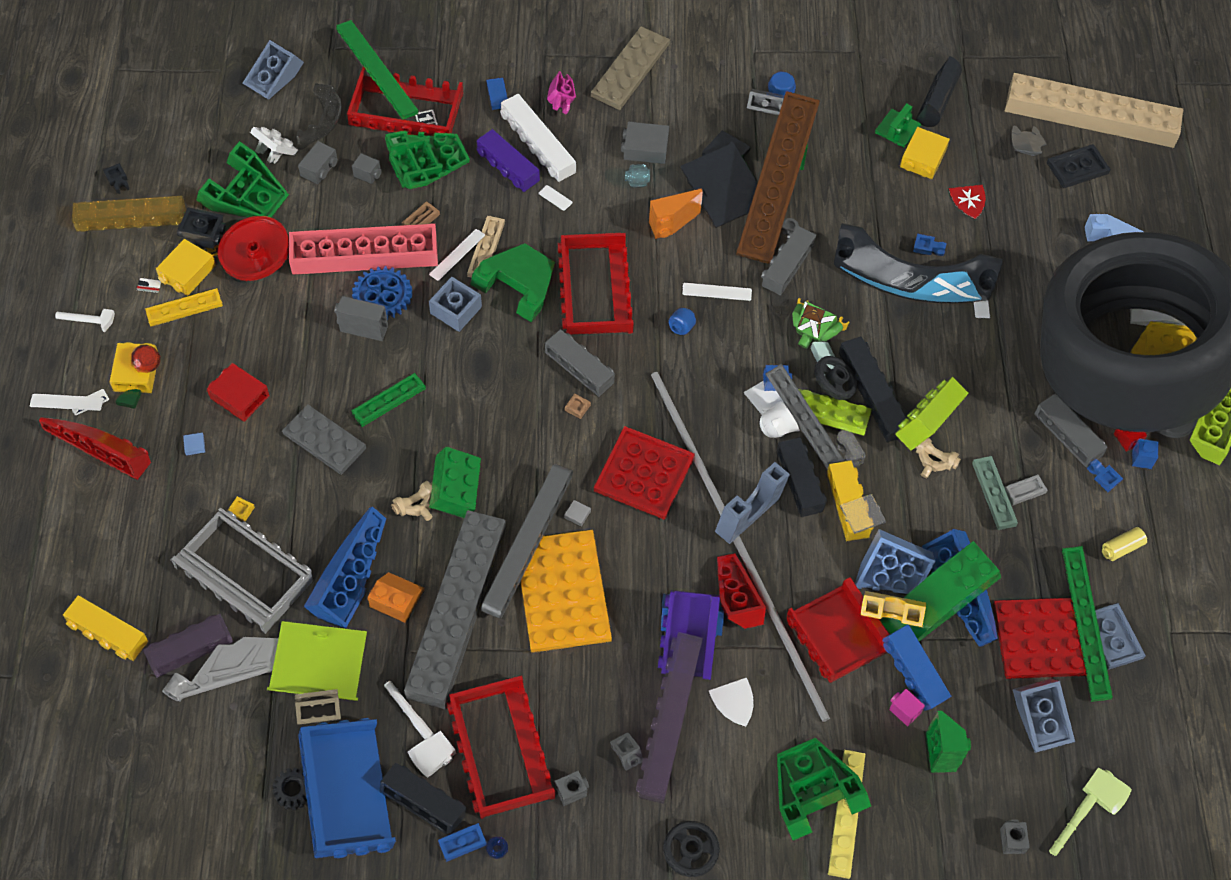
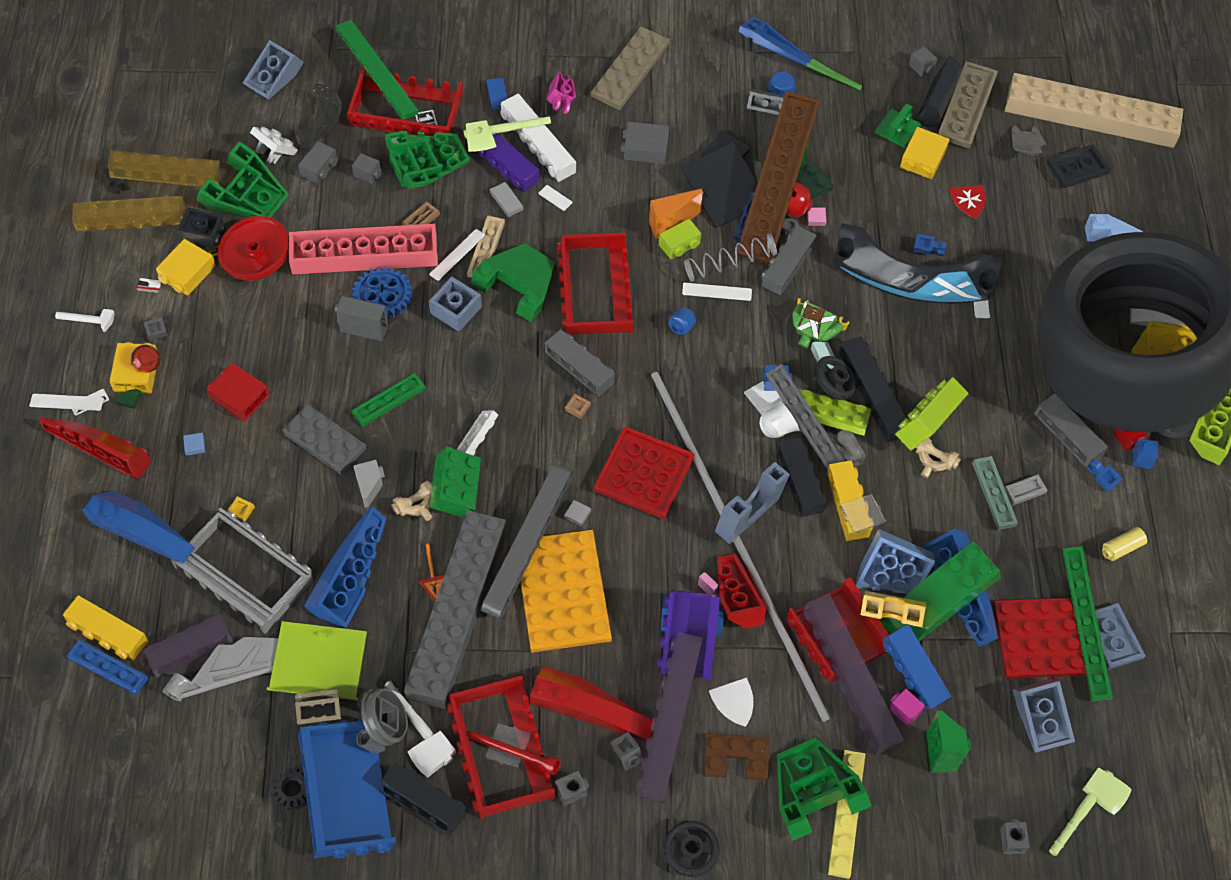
(107, 667): none -> blue tile
(136, 523): none -> blue wedge
(155, 328): none -> dark grey plate
(163, 168): none -> clear yellow brick
(183, 307): yellow tile -> none
(369, 480): none -> light grey slope
(377, 733): none -> dark grey piece
(395, 596): orange slope -> none
(434, 583): none -> piece
(462, 842): blue plate -> none
(477, 432): none -> white plate
(480, 133): none -> yellowish green piece
(497, 841): clear blue plate -> none
(506, 199): none -> light grey tile
(513, 737): none -> clear piece
(550, 764): none -> red piece
(587, 702): none -> red wedge
(638, 175): clear light blue head -> none
(680, 239): none -> lime brick
(708, 584): none -> bright pink tile
(720, 747): none -> reddish brown plate
(738, 233): none -> dark blue pin
(770, 39): none -> blue plate
(770, 244): none -> light grey piece
(799, 201): none -> red cylinder
(814, 180): none -> clear green plate
(816, 217): none -> bright pink tile
(853, 675): none -> clear purple brick
(923, 61): none -> dark grey brick
(967, 104): none -> dark tan plate

